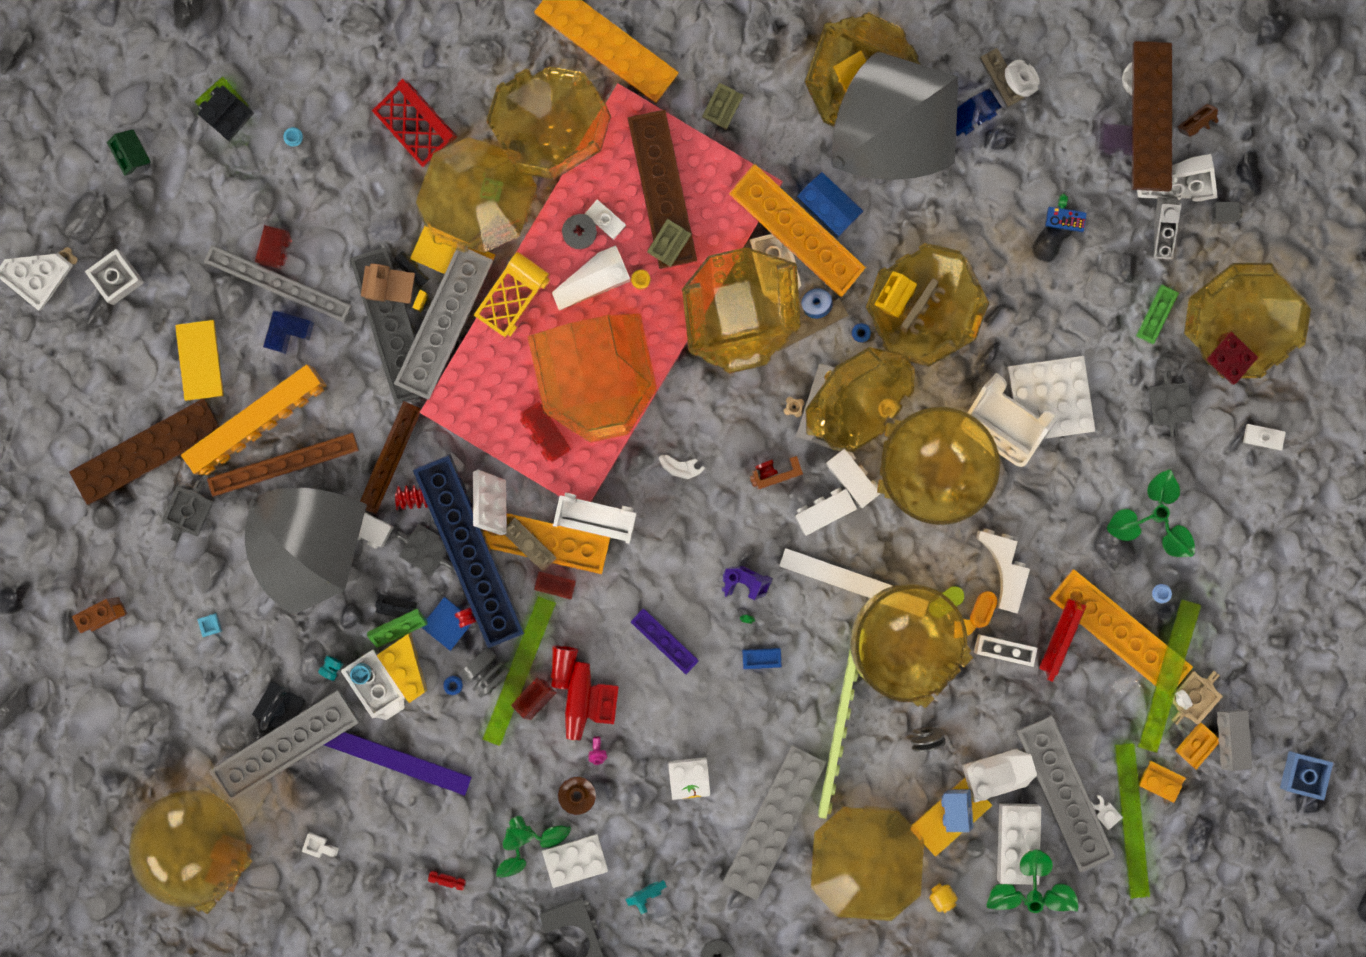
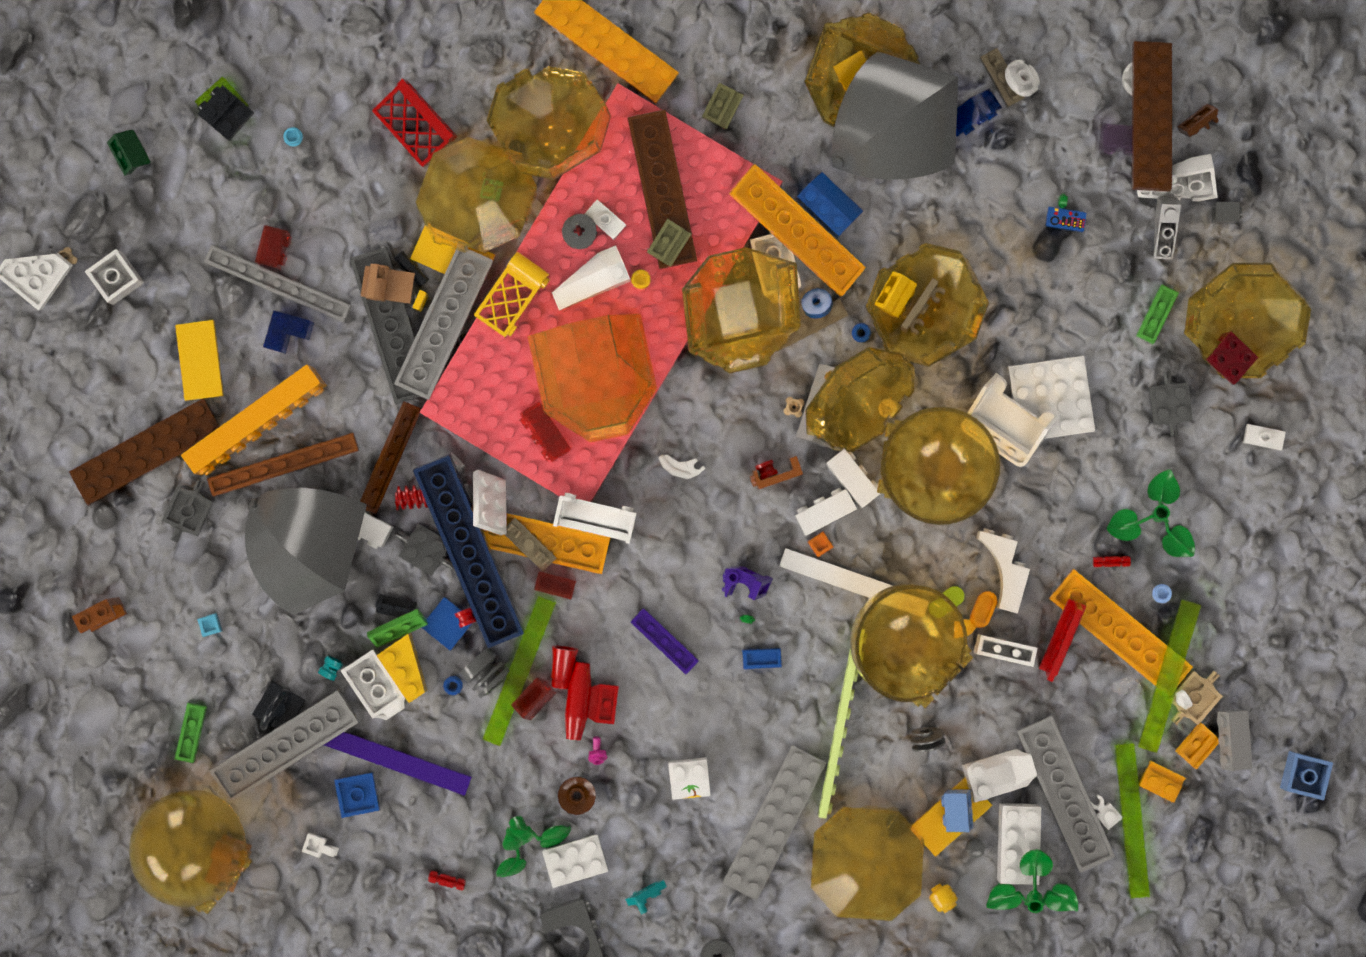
(191, 732): none -> bright green tile
(357, 794): none -> blue plate
(361, 673): medium azure wheel -> none
(820, 544): none -> orange tile
(1112, 561): none -> red axle

